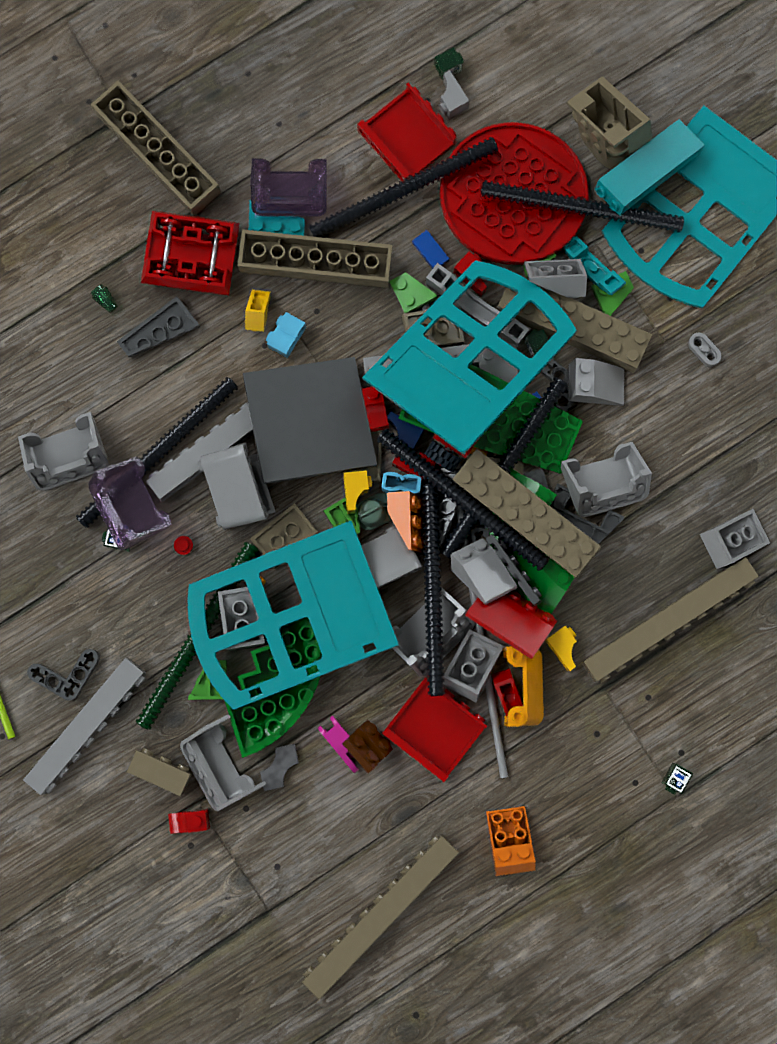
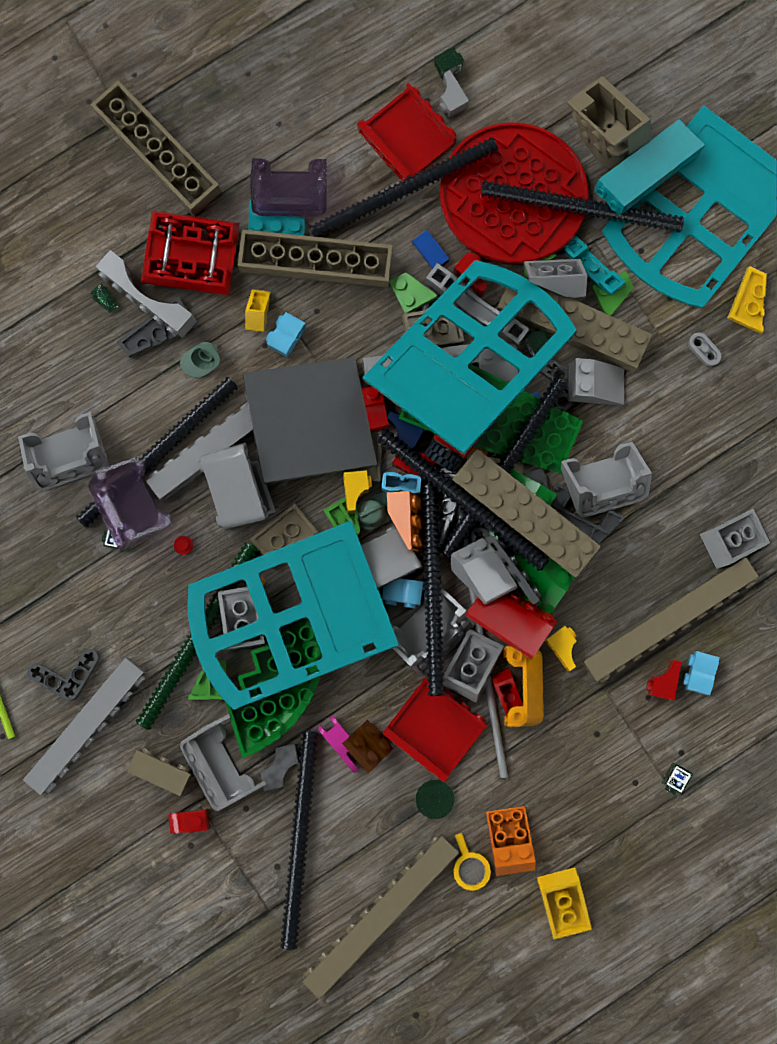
(174, 316): none -> light grey arch
(200, 359): none -> sand green piece
(299, 841): none -> black piece
(403, 591): none -> medium azure brick
(434, 799): none -> clear green tile
(470, 868): none -> piece
(564, 903): none -> yellow slope
(665, 685): none -> red arch
(701, 673): none -> medium azure brick
(749, 301): none -> yellow wing

